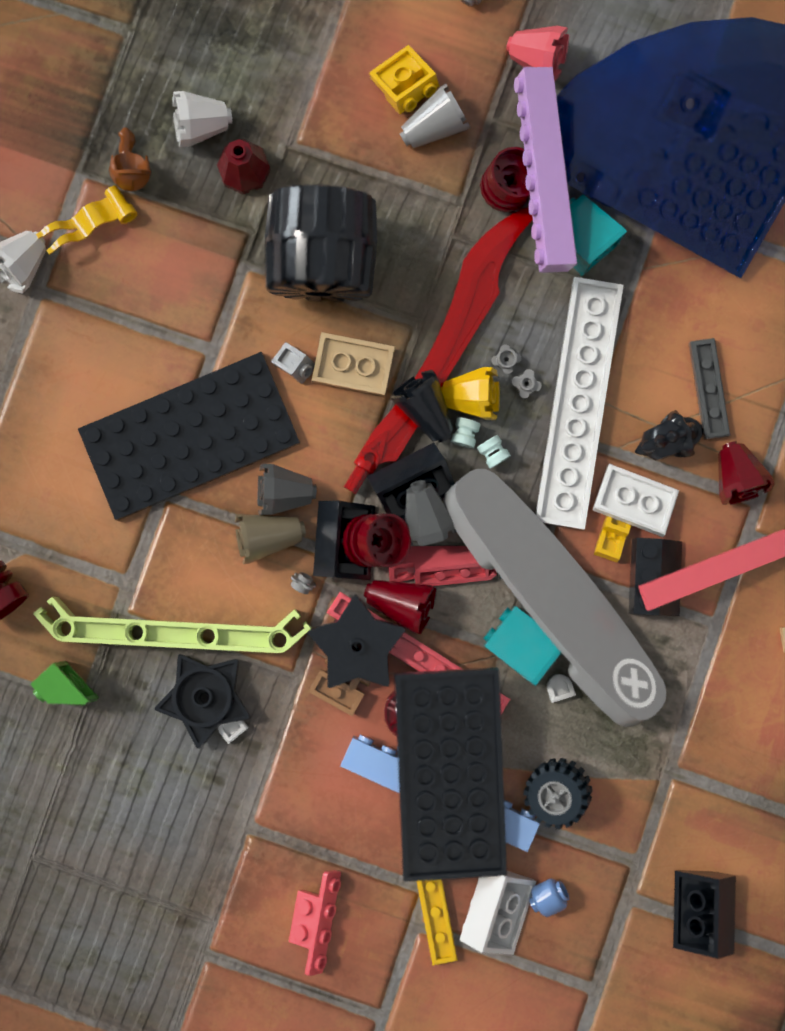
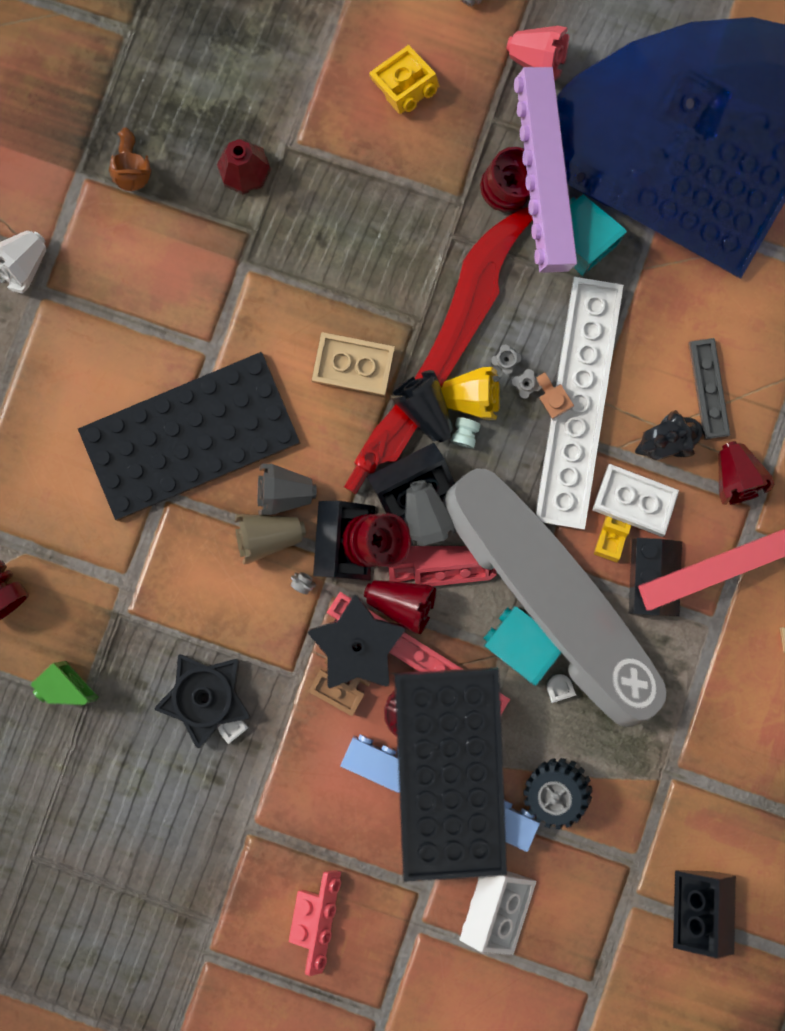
(91, 217): yellow flag -> none
(168, 633): yellowish green piece -> none
(198, 117): white cone -> none
(294, 363): light grey bracket -> none
(320, 243): black wheel -> none
(434, 120): light grey cone -> none
(437, 921): yellow tile -> none
(490, 447): light aqua wheel -> none
(549, 897): medium blue head -> none
(555, 399): none -> nougat plate

